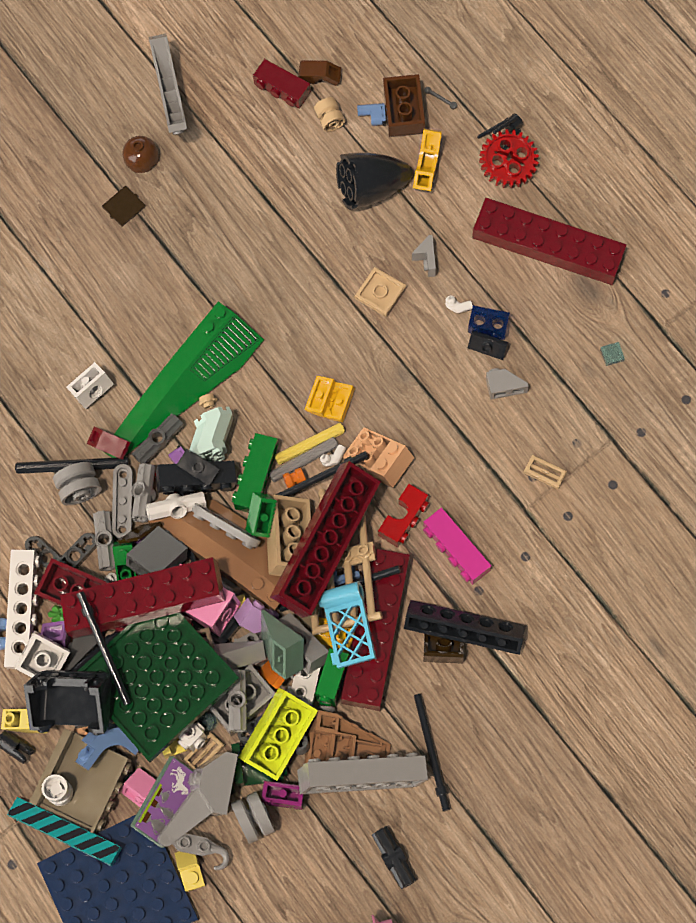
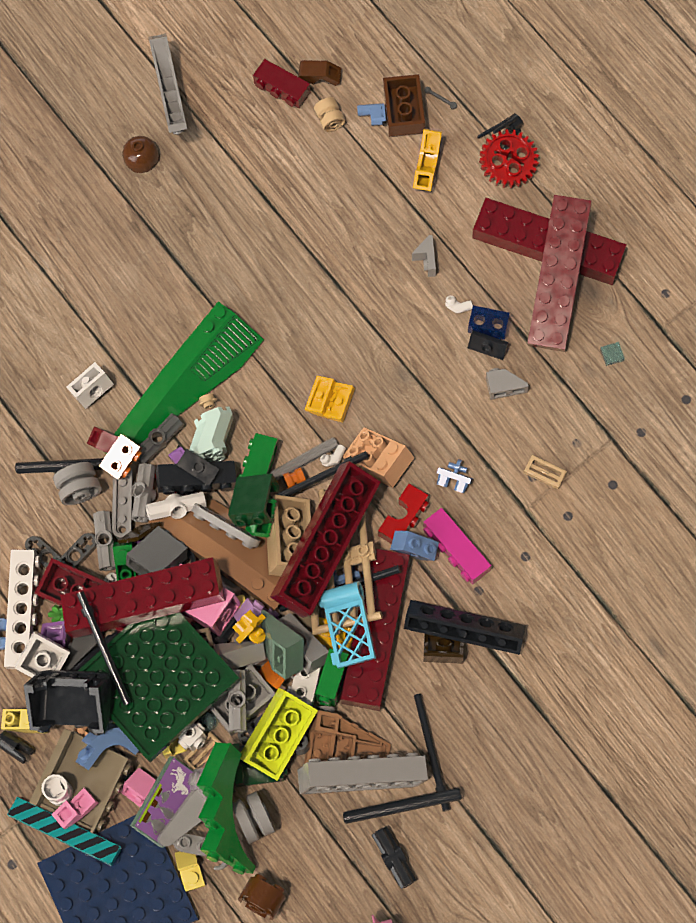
(76, 809): none -> bright pink slope
(121, 457): none -> brick
(123, 206): dark brown piece -> none
(217, 813): none -> green arch
(249, 627): none -> yellow hips
(251, 499): none -> dark green panel
(262, 897): none -> reddish brown brick
(282, 795): magenta brick -> none
(309, 443): light yellow axle -> none
(370, 178): black cylinder -> none
(380, 291): tan plate -> none
(402, 806): none -> black axle
(414, 545): none -> medium blue brick
(462, 480): none -> hips
(559, 273): none -> dark red brick

